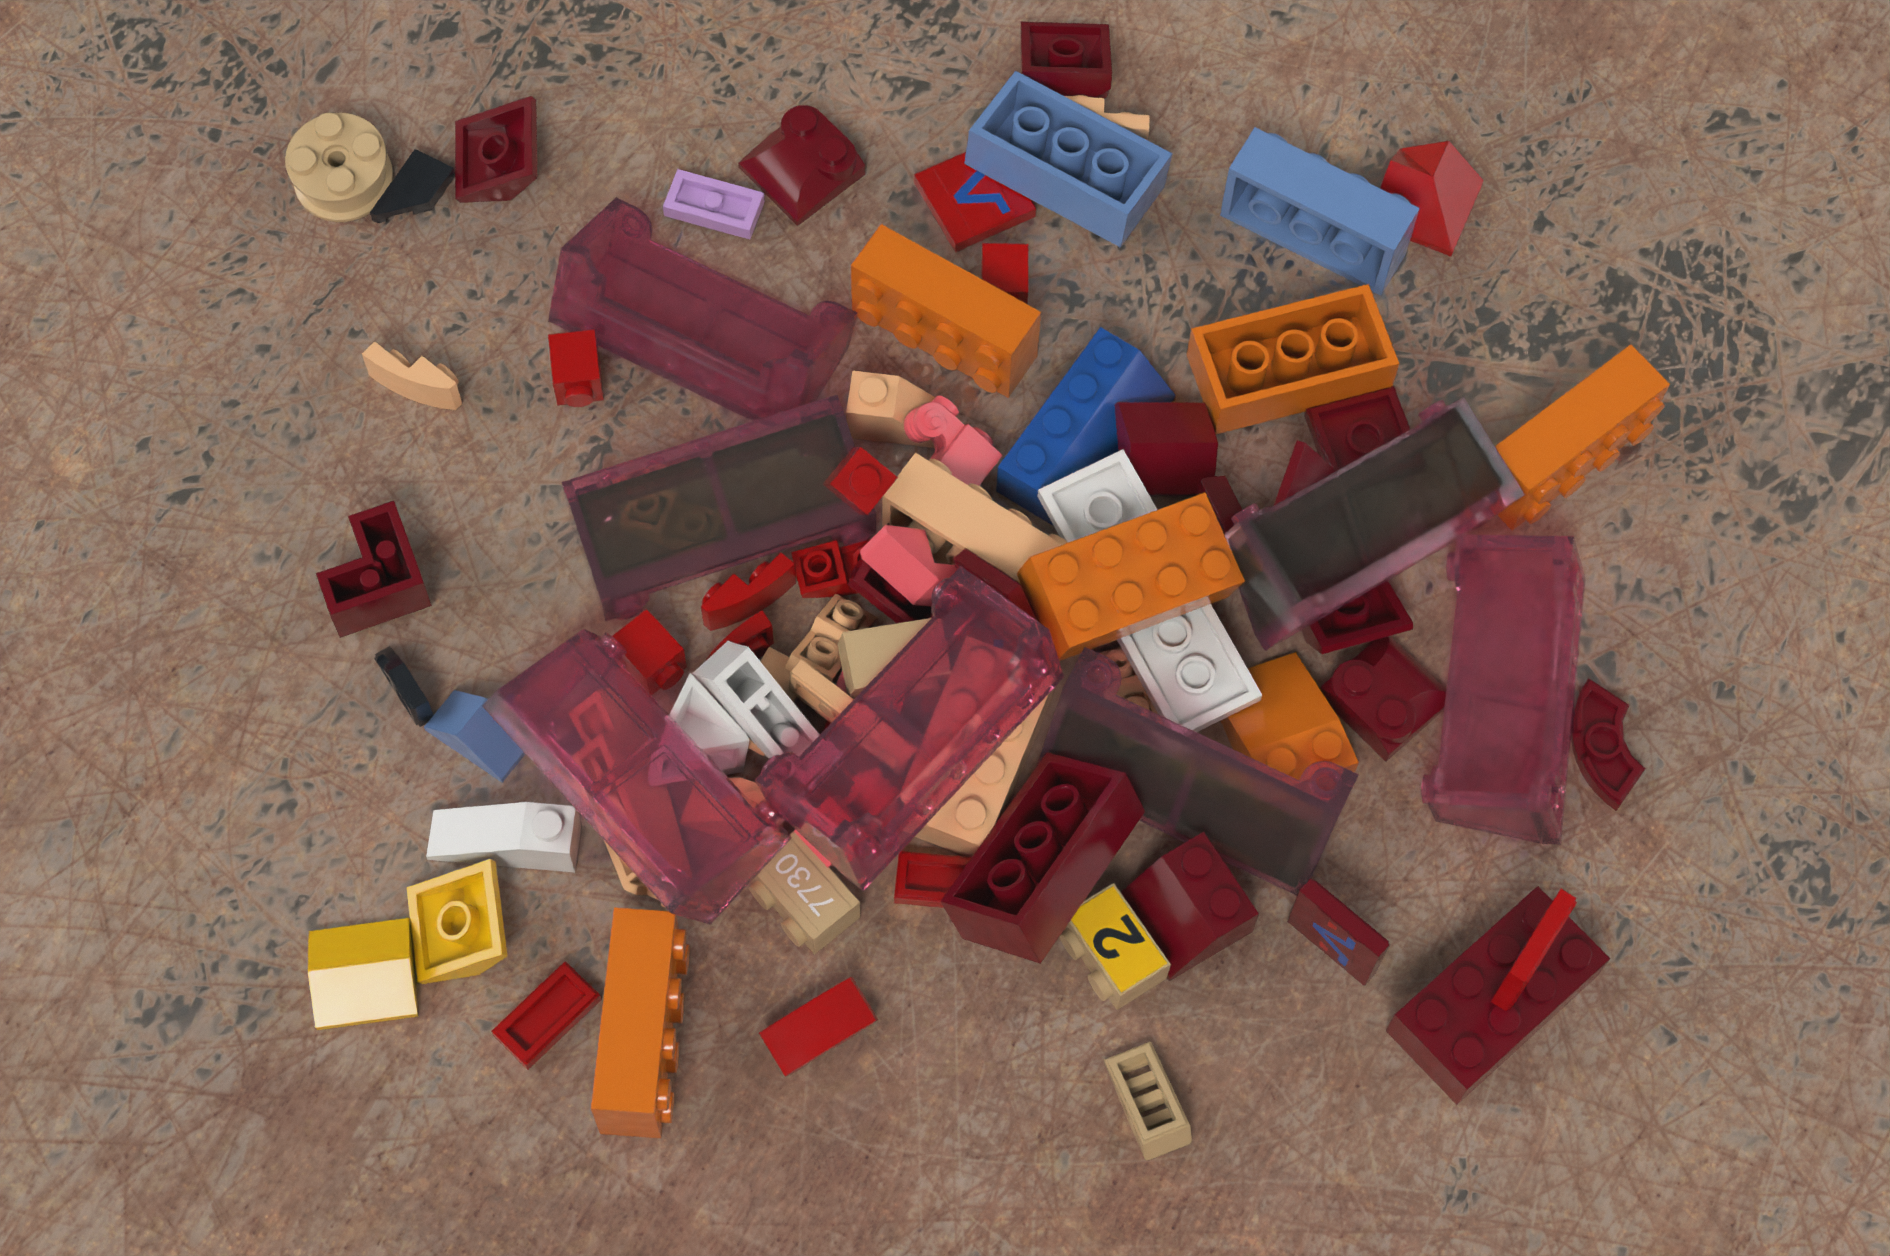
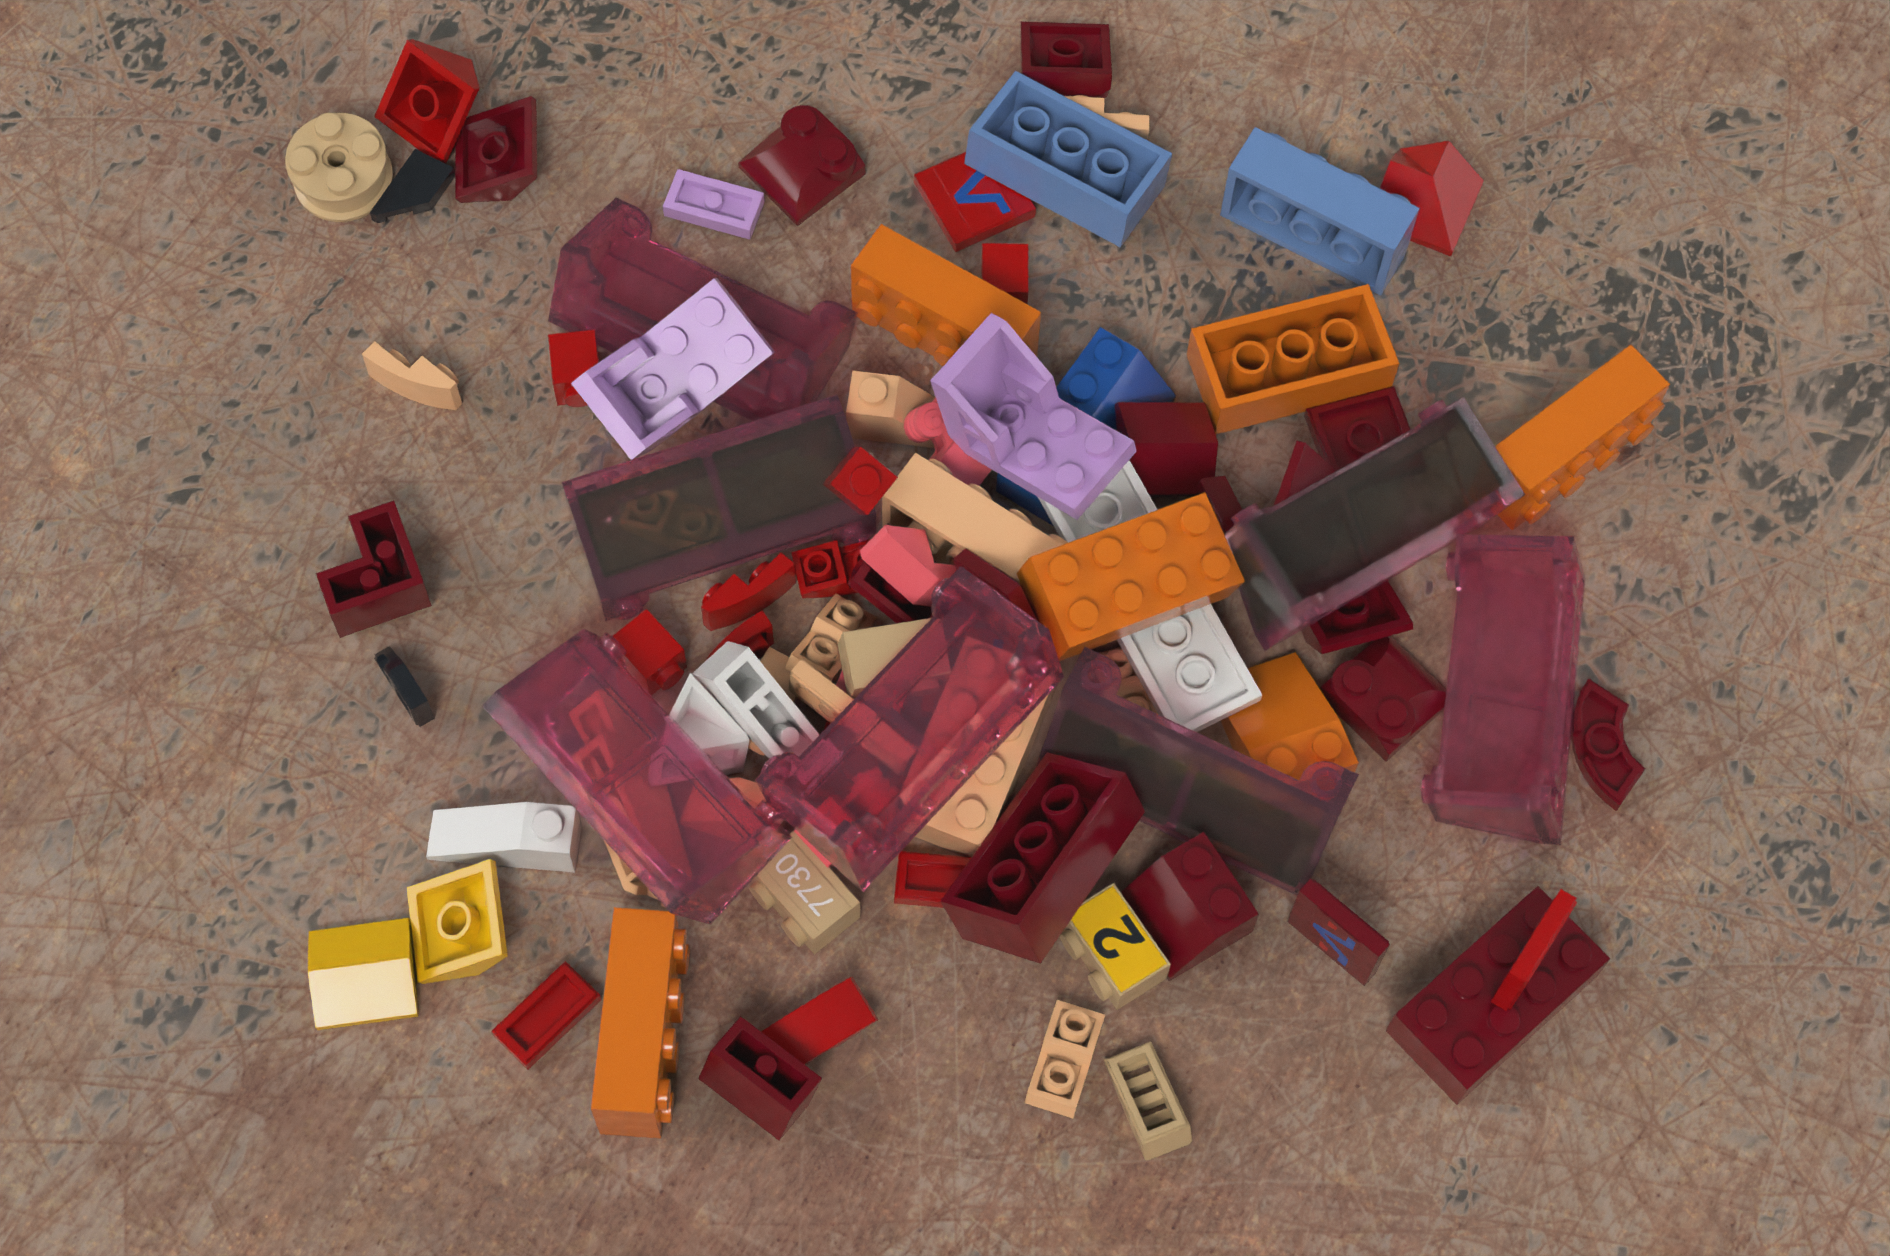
(429, 98): none -> red slope
(475, 734): medium blue slope -> none
(673, 370): none -> lavender bracket
(759, 1078): none -> dark red brick
(1009, 417): none -> lavender bracket
(1064, 1059): none -> light nougat slope

